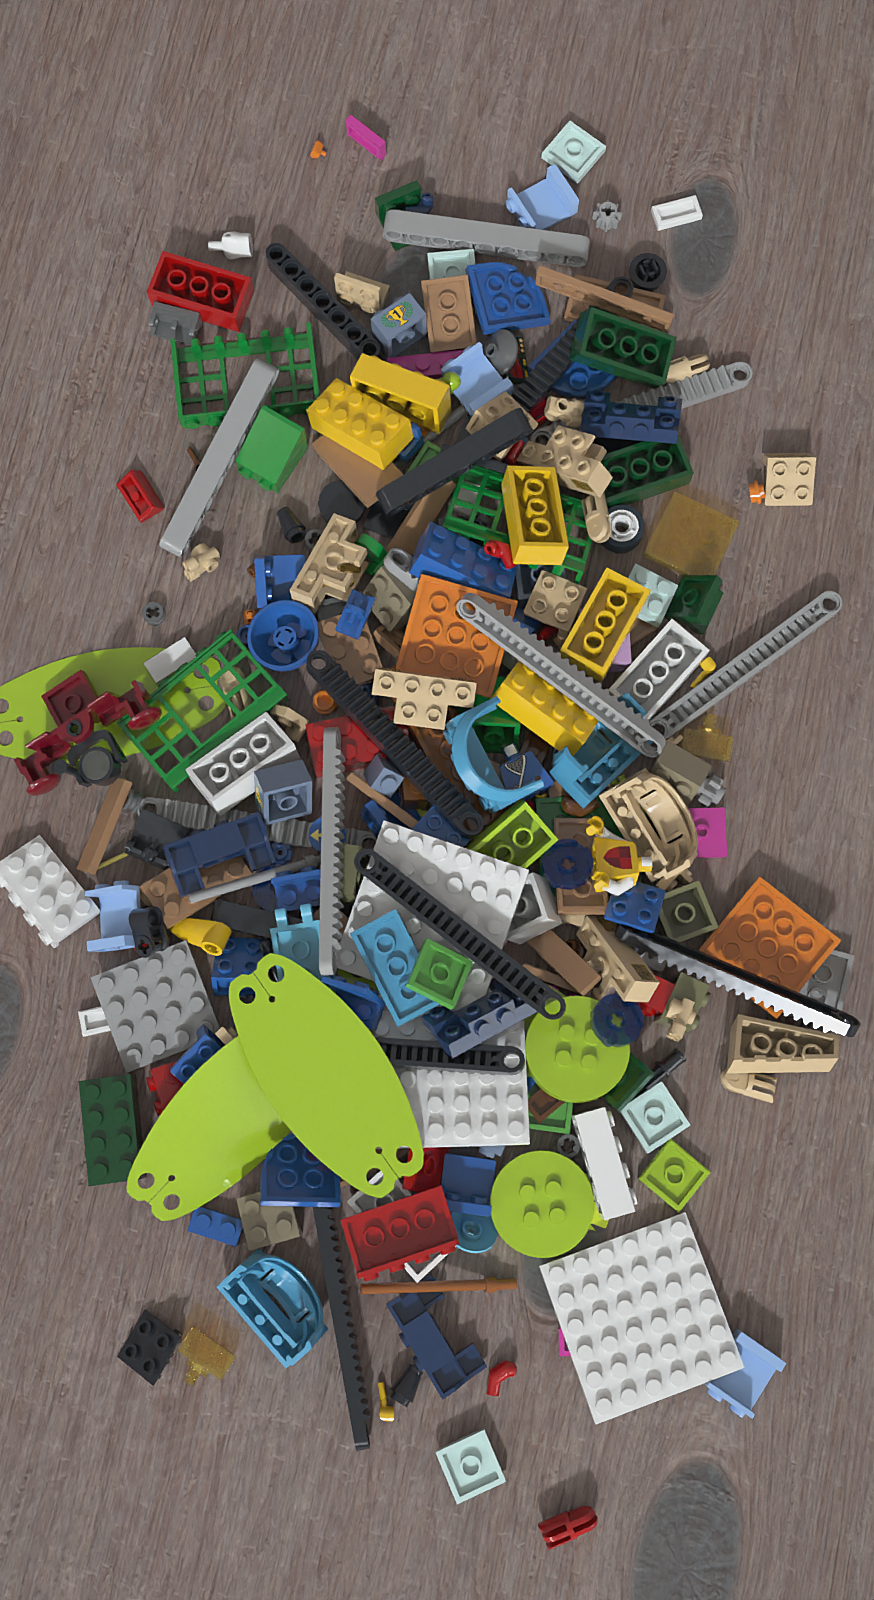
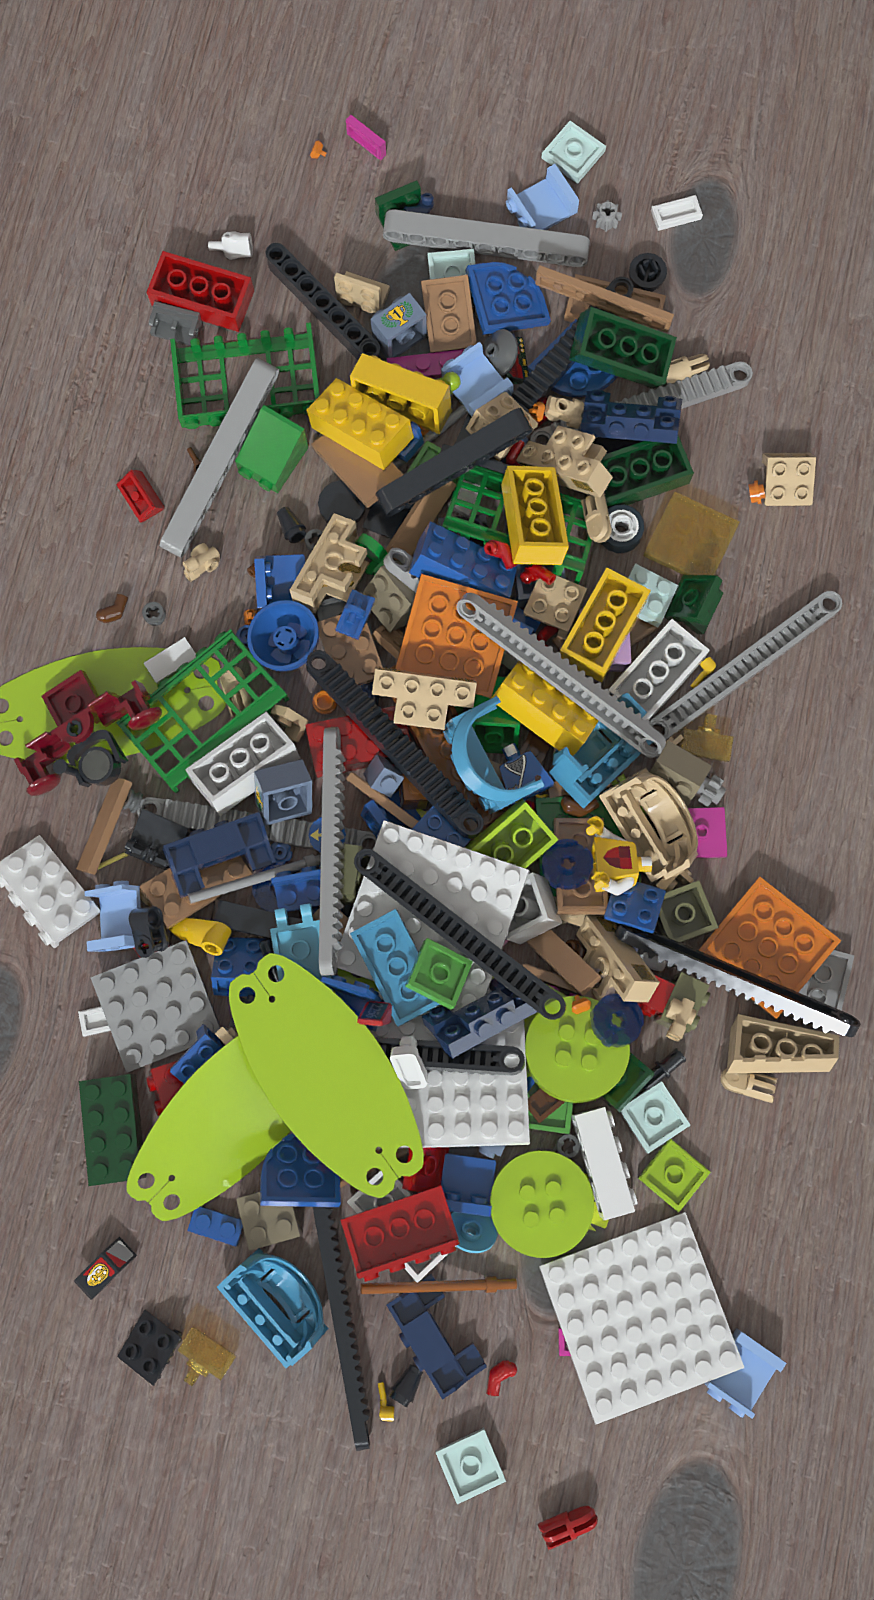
(105, 1268): none -> slope
(113, 612): none -> reddish brown arm
(375, 1014): none -> slope
(408, 1064): none -> white piece
(537, 411): none -> orange rock
(537, 572): none -> red arm
(580, 1005): none -> orange rock

